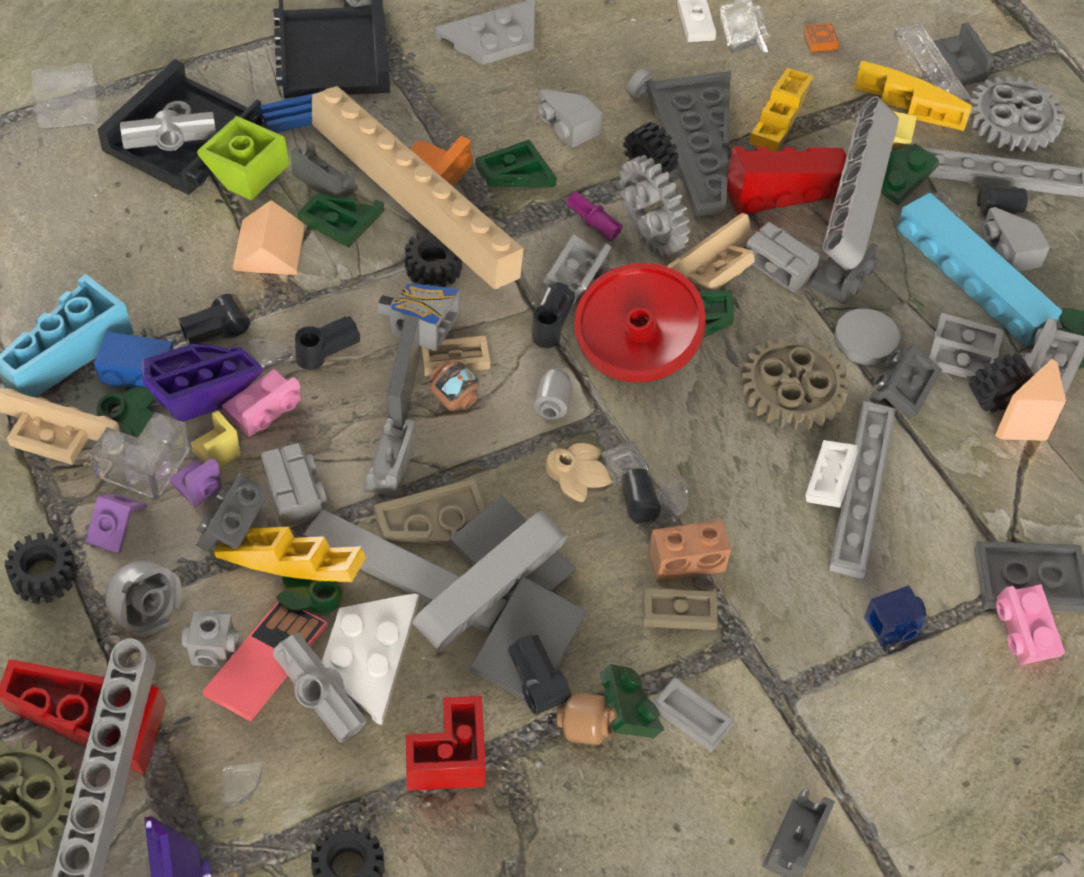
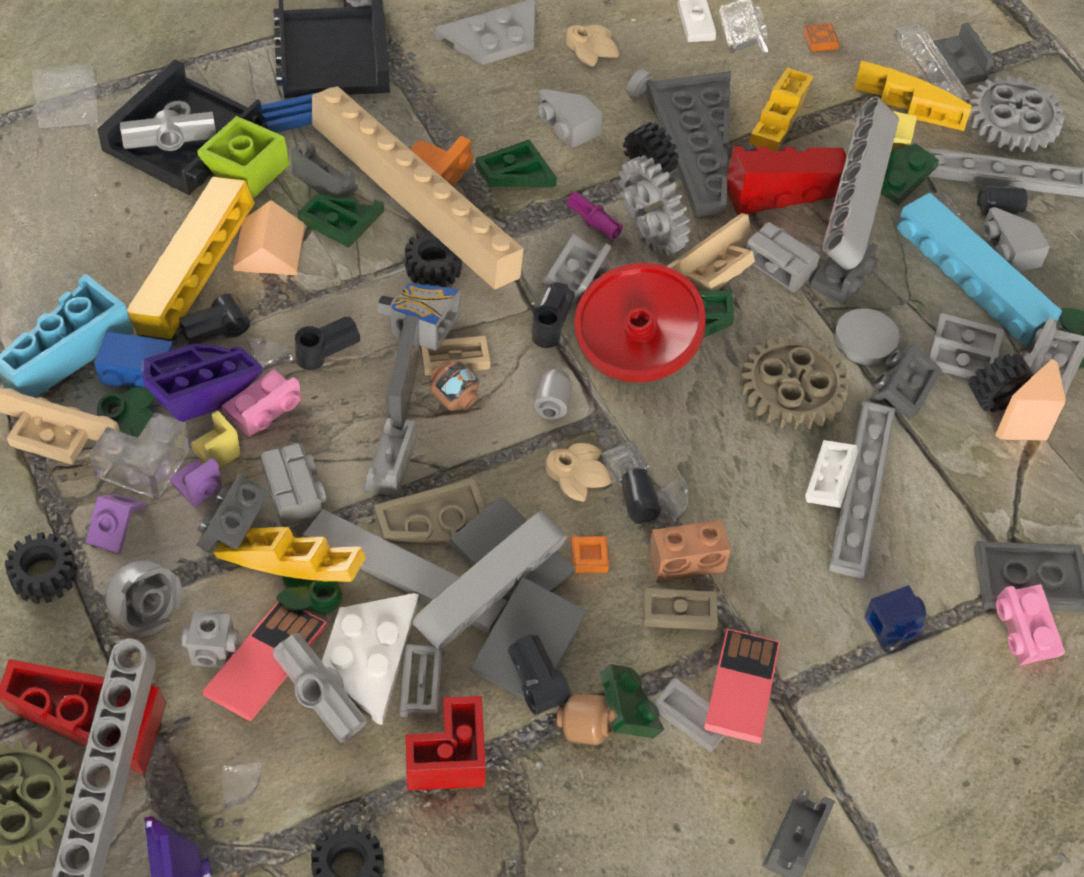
(190, 258): none -> yellow brick
(419, 708): none -> light grey tile
(590, 554): none -> orange tile
(591, 43): none -> tan plate
(742, 686): none -> coral piece

